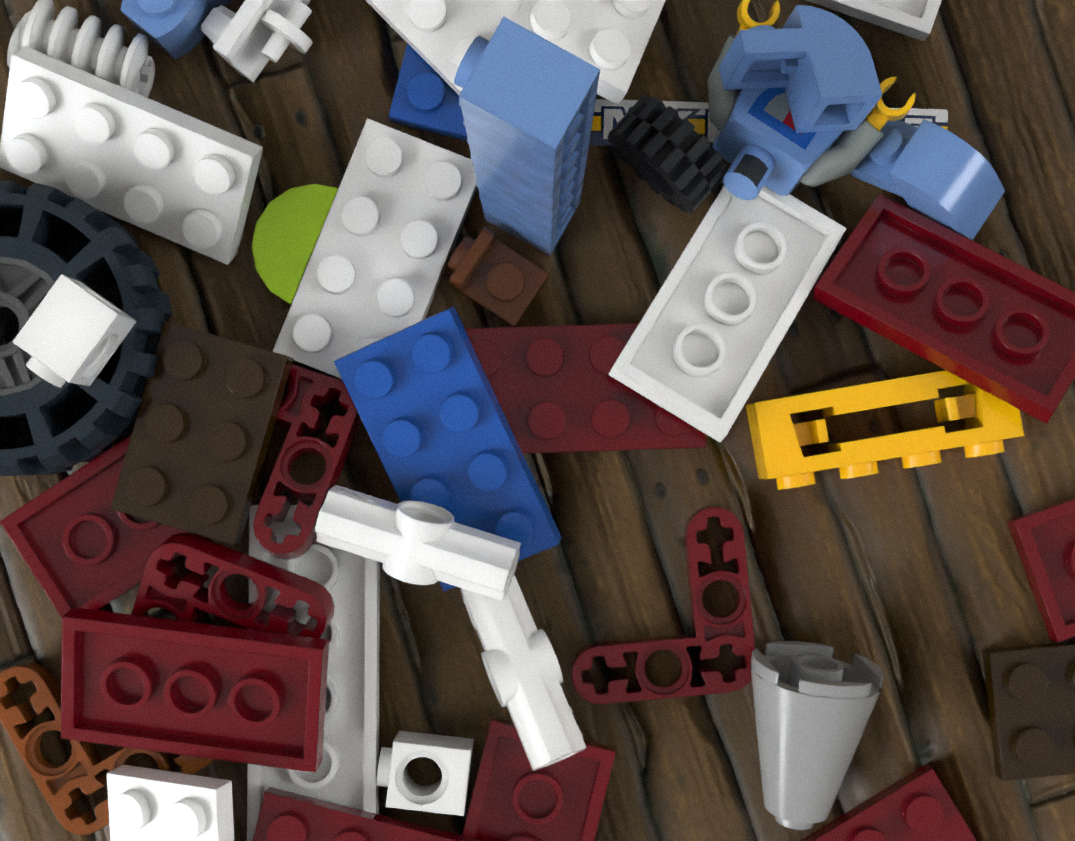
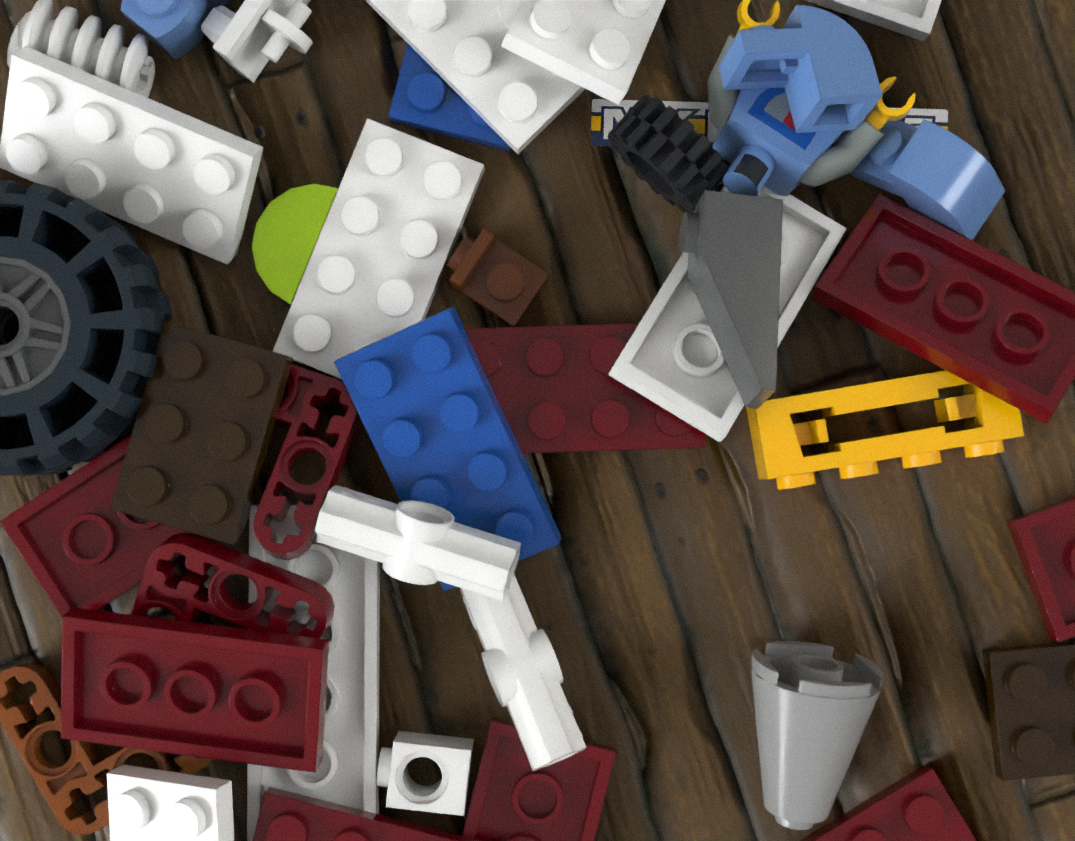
(72, 333): white brick -> none
(527, 130): medium blue brick -> none
(708, 630): dark red beam -> none
(737, 282): none -> dark grey slope

